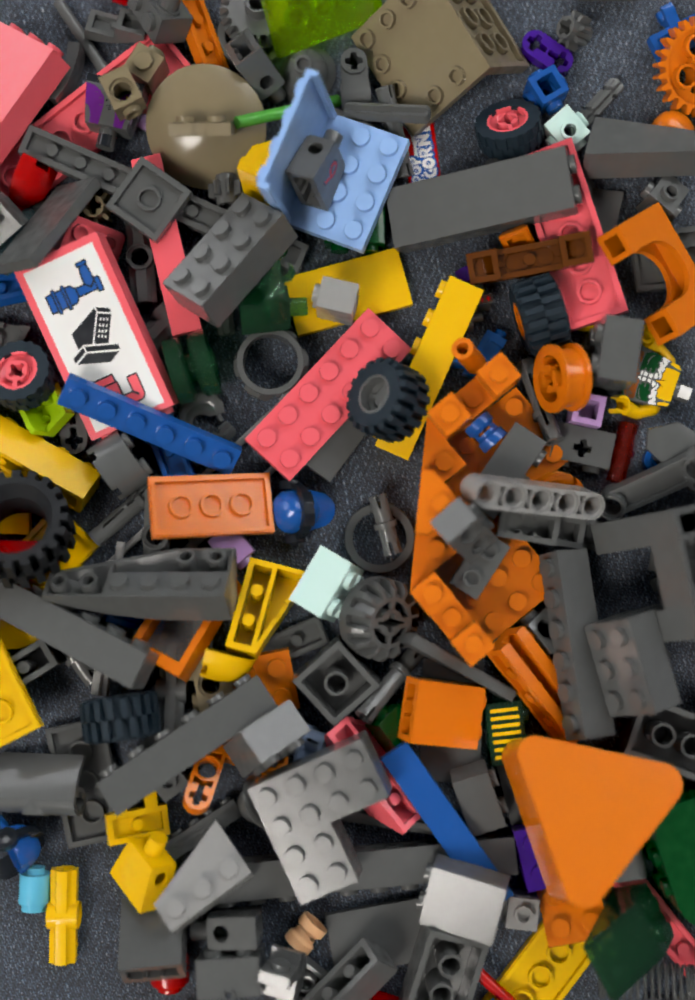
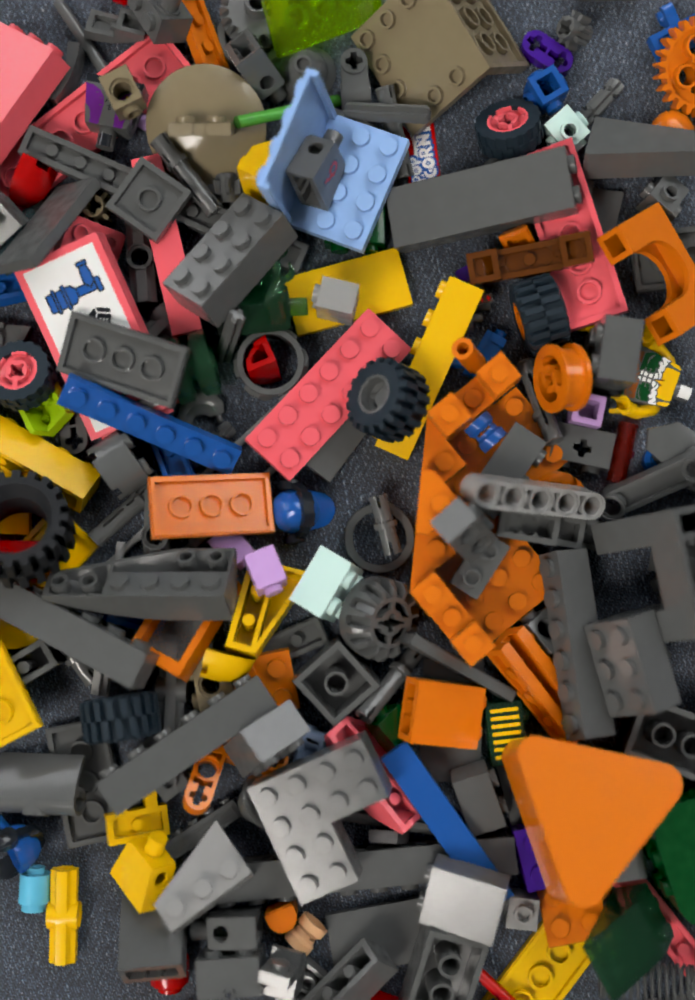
(123, 359): none -> dark grey tile
(148, 66): dark tan brick -> none
(181, 168): none -> dark grey pin
(230, 335): none -> dark grey axle
(262, 363): none -> red brick
(265, 571): none -> lavender brick
(281, 916): none -> orange brick
(388, 836): none -> flat silver tile

